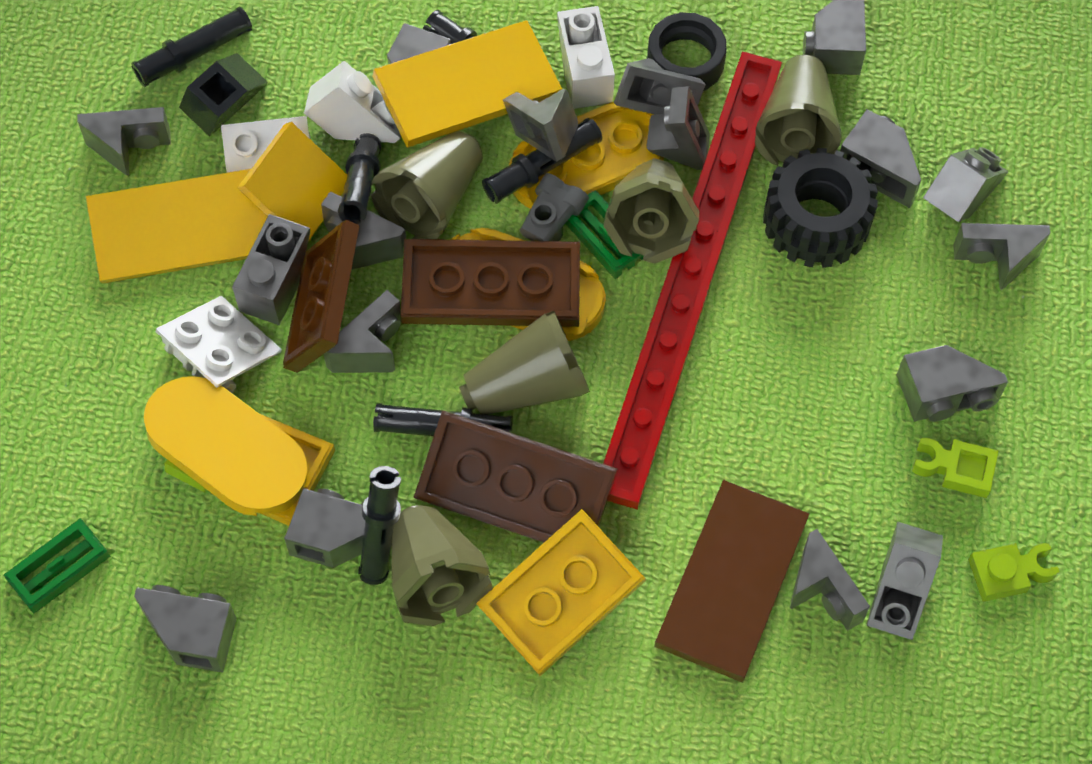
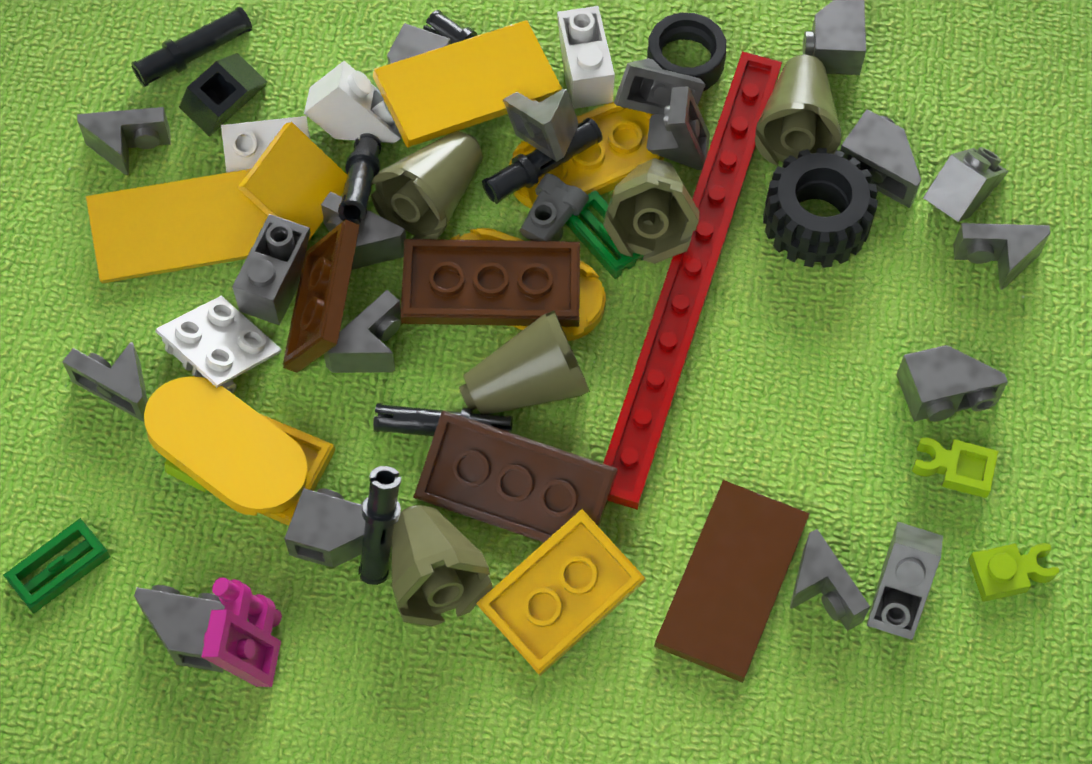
(117, 384): none -> flat silver slope
(241, 645): none -> dark pink plate

